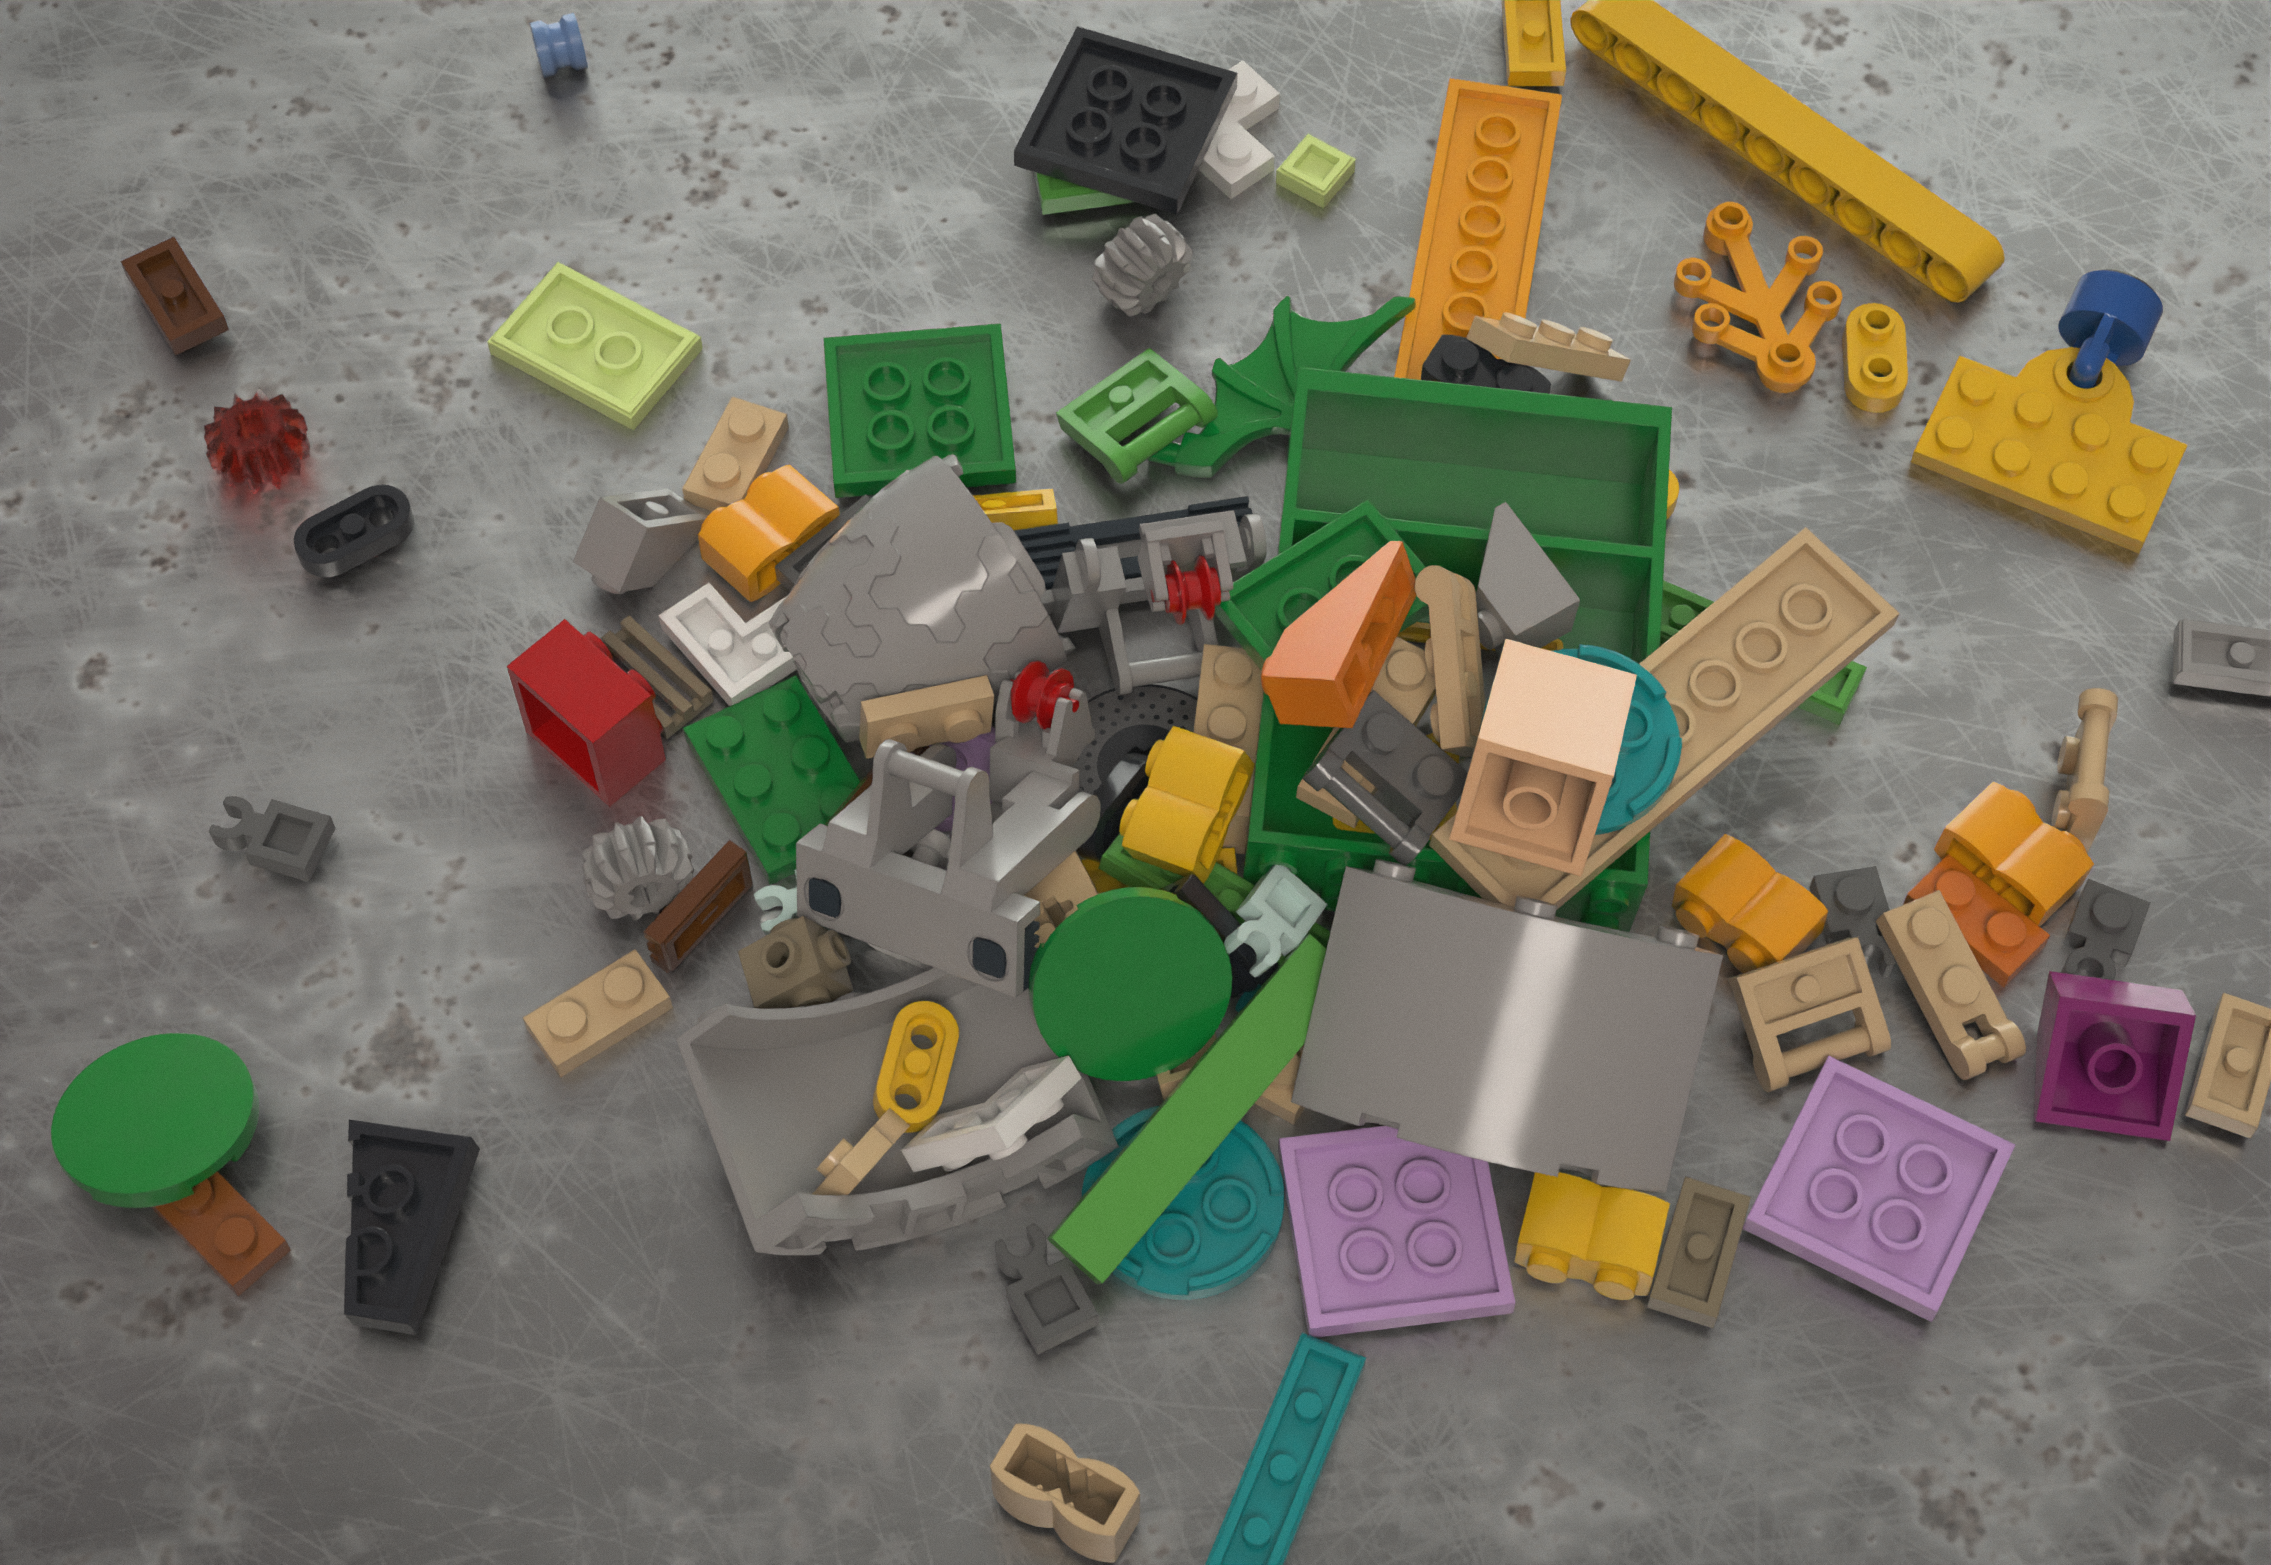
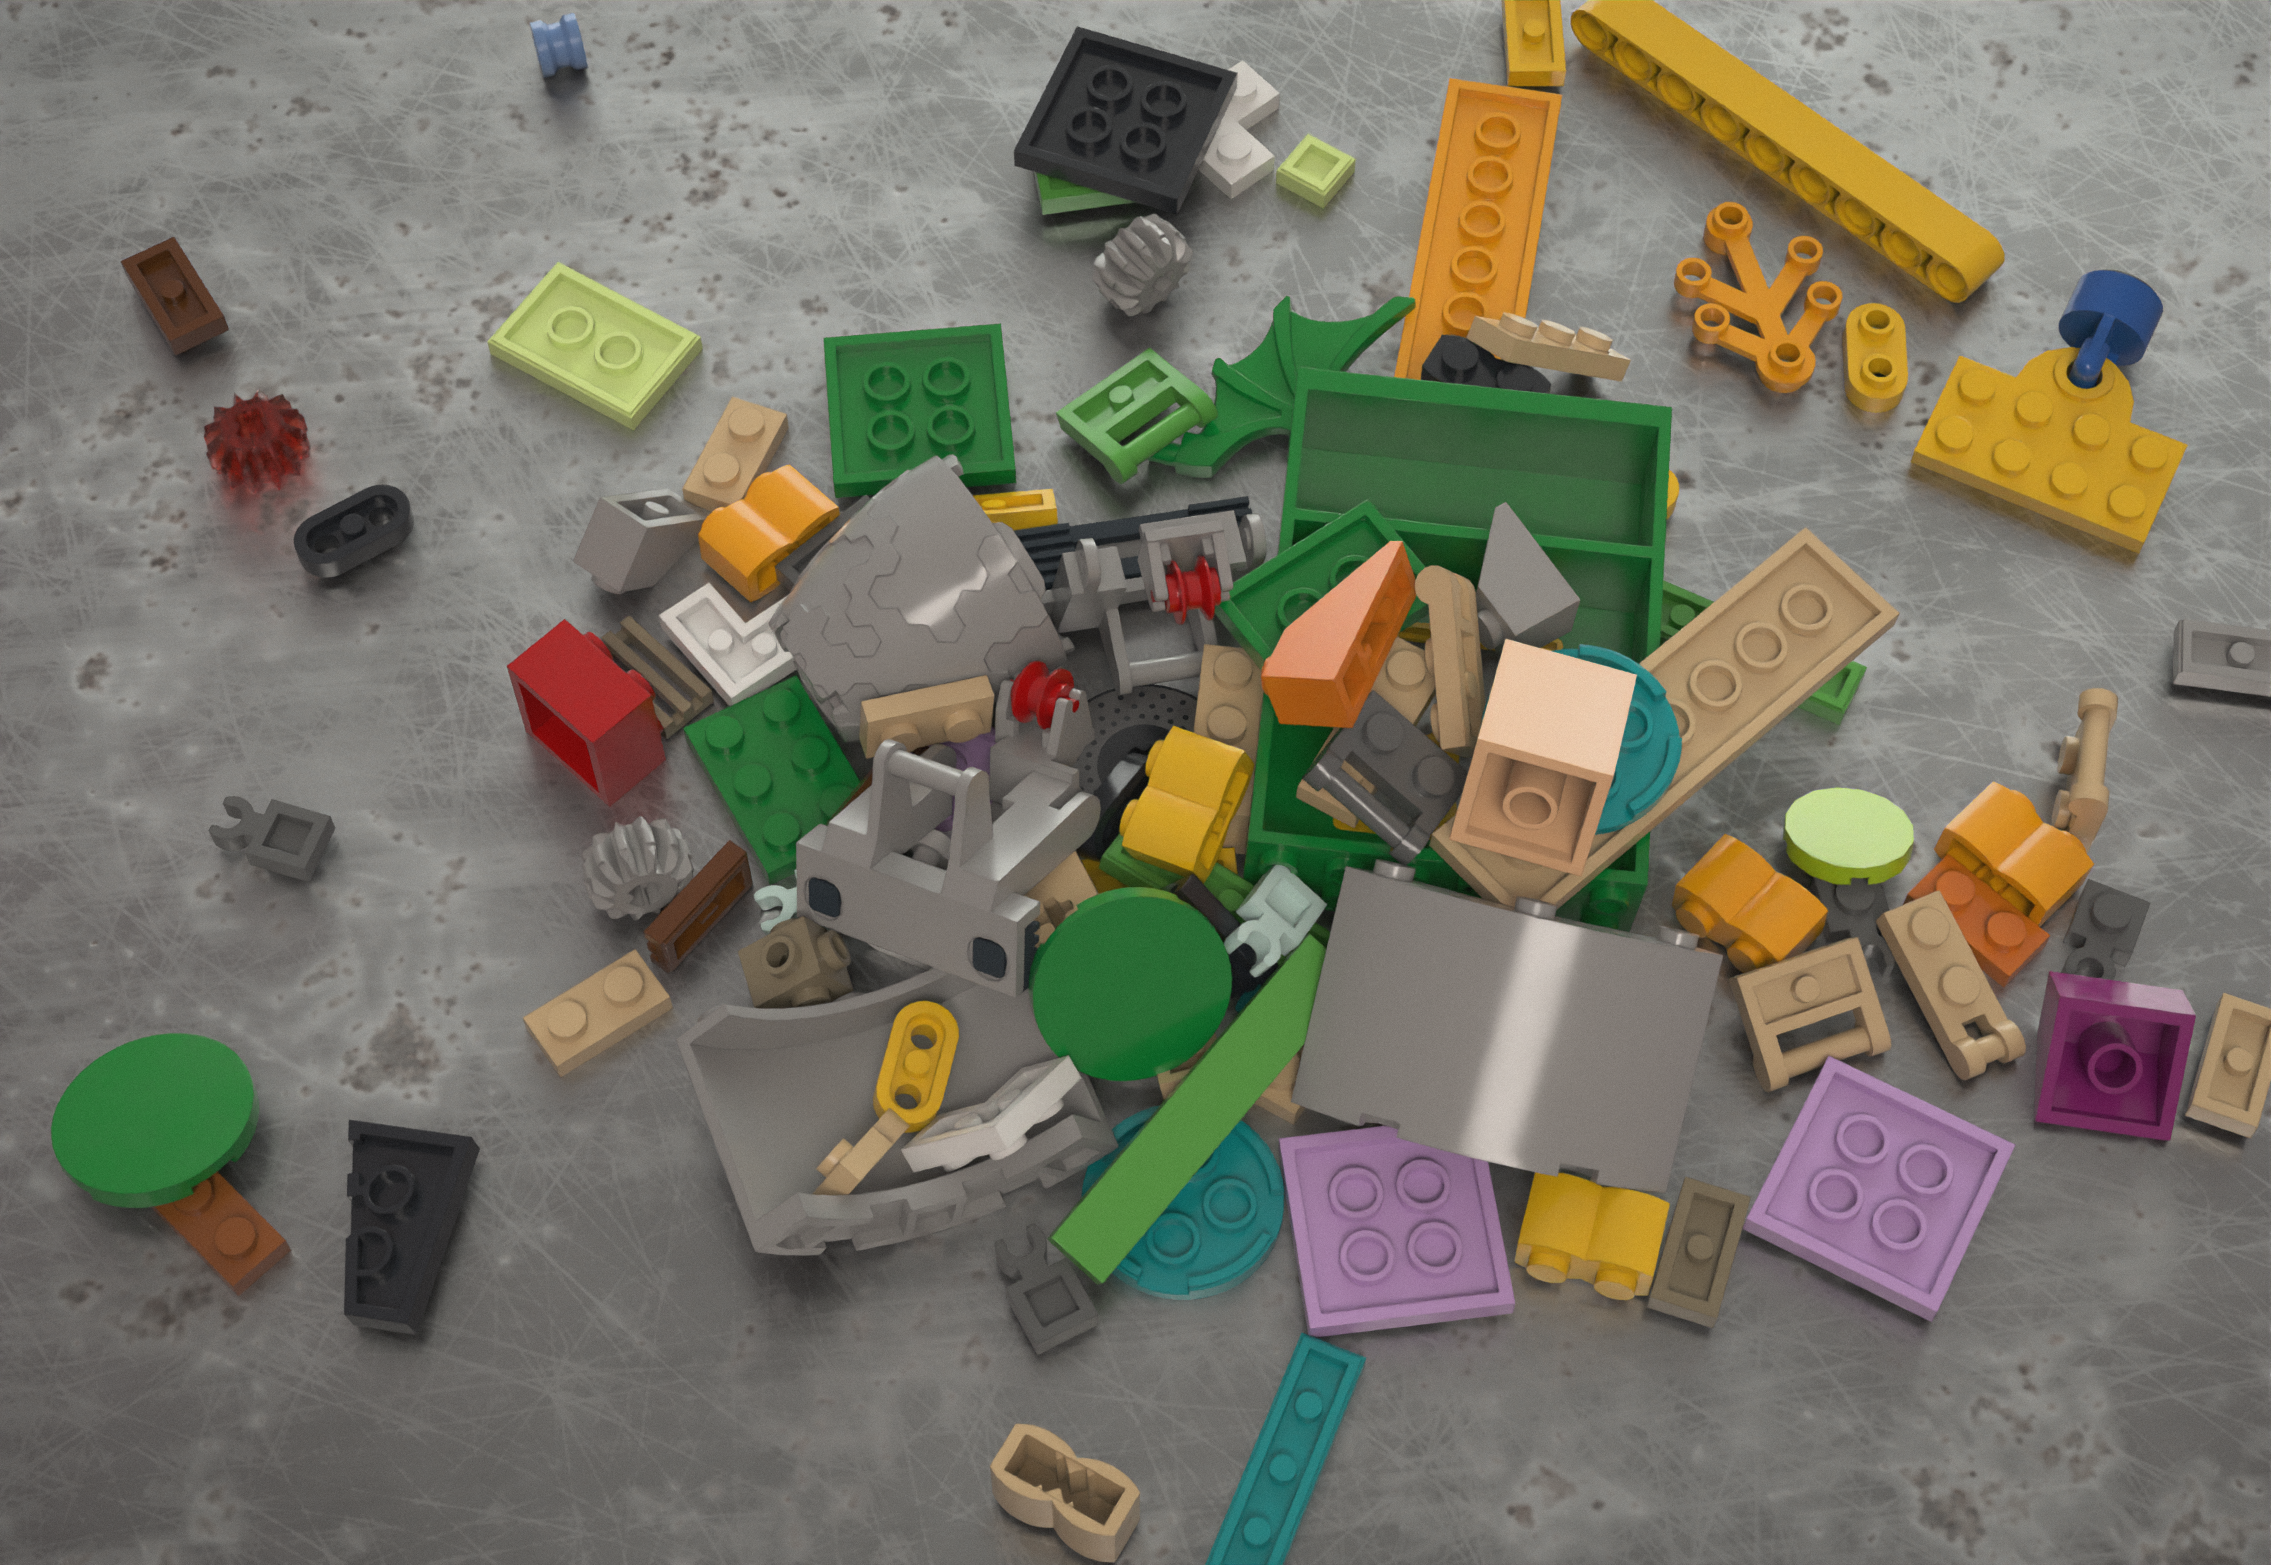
(1848, 836): none -> lime tile

